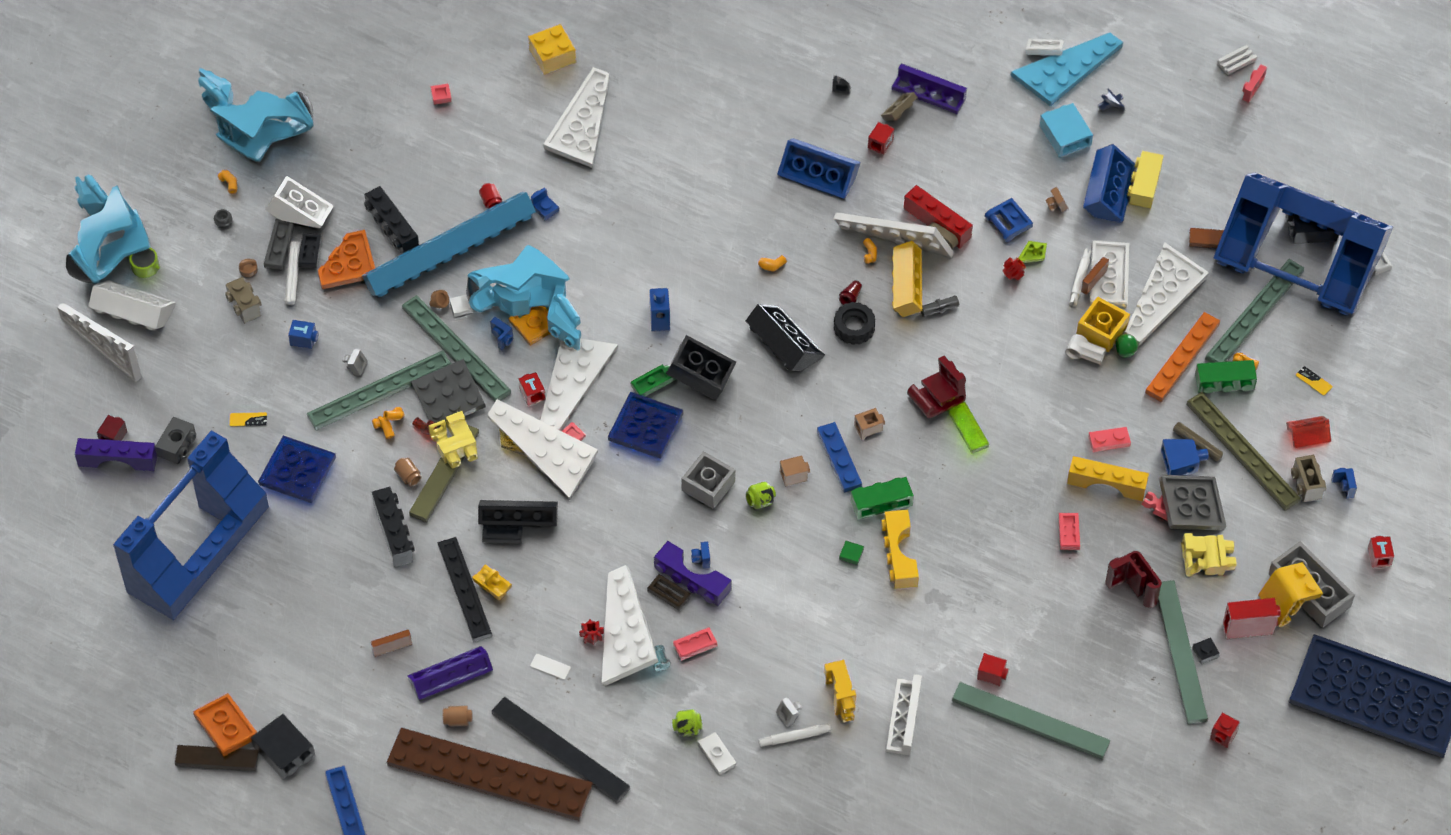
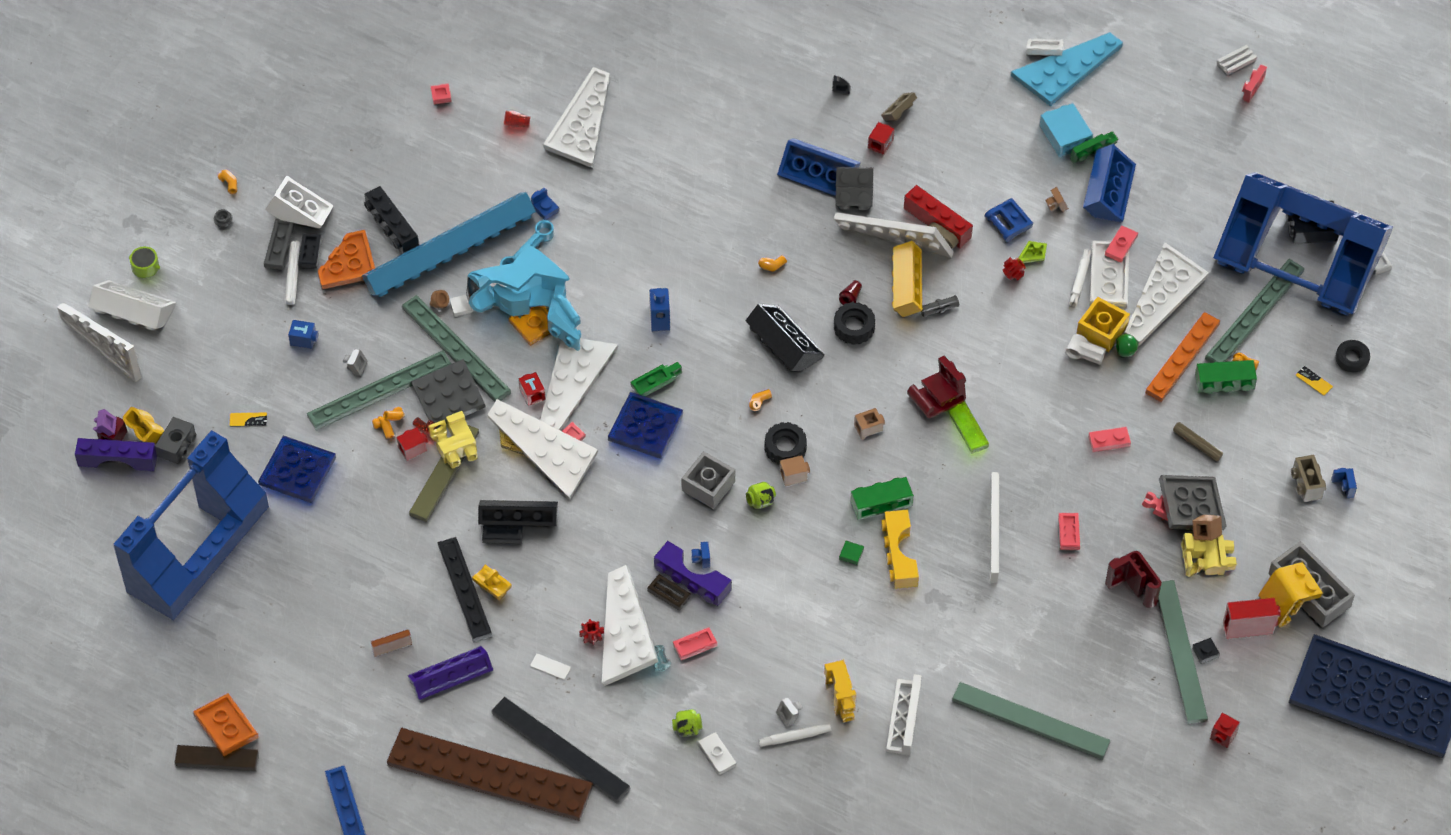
(105, 422): none -> medium lavender tile
(107, 216): medium azure piece -> none
(143, 425): none -> yellow brick
(243, 300): dark tan brick -> none
(248, 267): medium nougat tile -> none
(250, 126): medium azure piece -> none
(283, 746): black brick -> none
(392, 527): black brick -> none
(407, 471): medium nougat brick -> none
(412, 443): none -> red brick
(457, 716): medium nougat brick -> none
(490, 195): red brick -> none
(502, 332): blue bracket -> none
(516, 119): none -> clear red cone
(534, 241): none -> medium azure piece
(552, 49): yellow brick -> none
(701, 367): black brick -> none
(758, 398): none -> light orange arm
(784, 430): none -> black tyre
(839, 457): blue plate -> none
(854, 187): none -> dark grey plate
(871, 257): light orange arm -> none
(932, 85): dark purple fence -> none
(992, 669): red brick -> none
(994, 527): none -> white tile
(1089, 147): none -> green hinge
(1089, 472): yellow arch -> none
(1094, 275): dark orange tile -> none
(1111, 100): dark blue piece -> none
(1121, 244): none -> coral plate
(1145, 179): light yellow brick -> none
(1182, 456): blue torso -> none
(1204, 237): dark orange tile -> none
(1207, 527): none -> medium nougat brick
(1243, 451): olive tile -> none
(1309, 431): clear red panel -> none
(1352, 366): none -> black tyre
(1381, 551): red brick -> none

